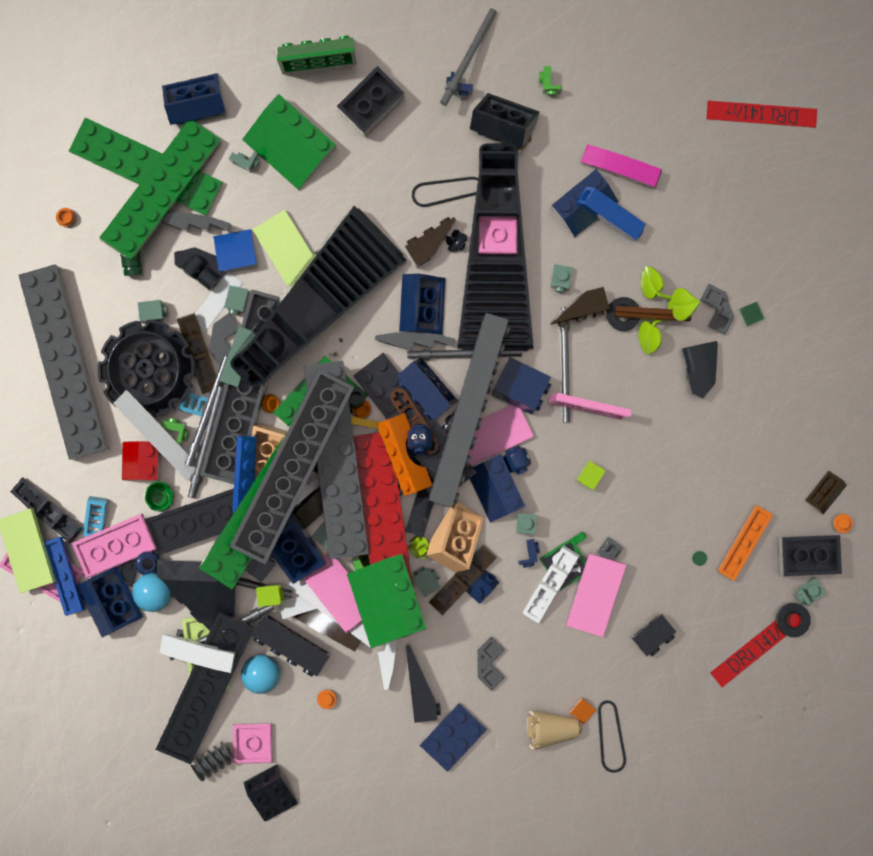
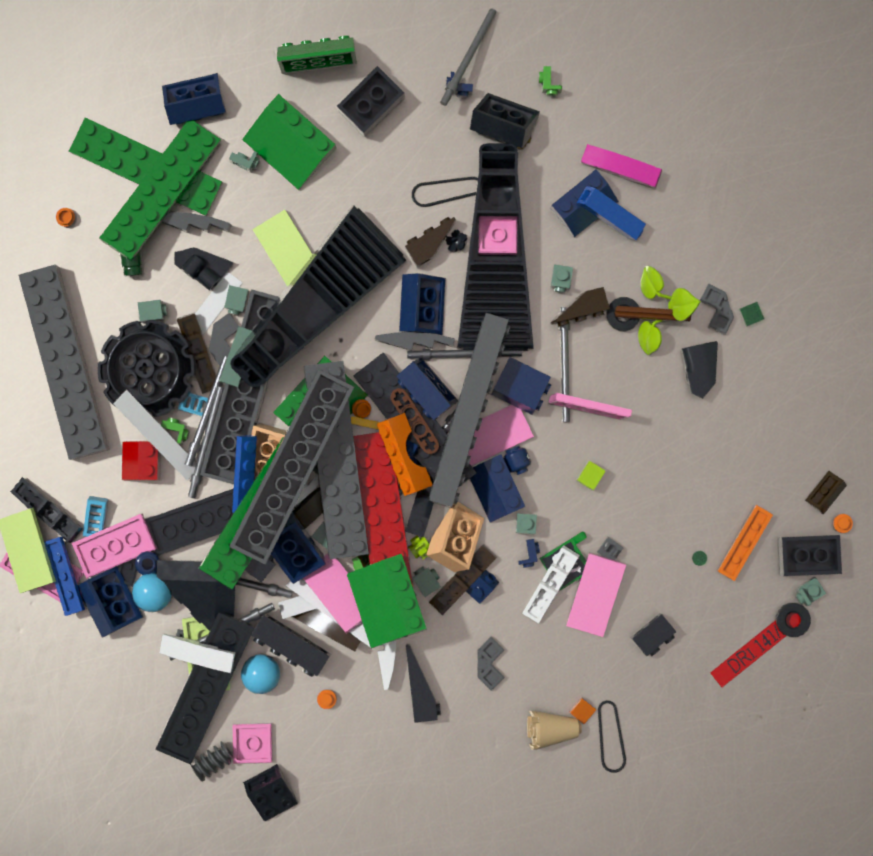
(158, 496): green hair -> none
(235, 250): blue slope -> none
(270, 403): orange plate -> none
(270, 595): lime panel -> none
(357, 398): black tile -> none
(419, 439): dark blue head -> none
(453, 737): dark blue plate -> none
(761, 114): red sticker -> none

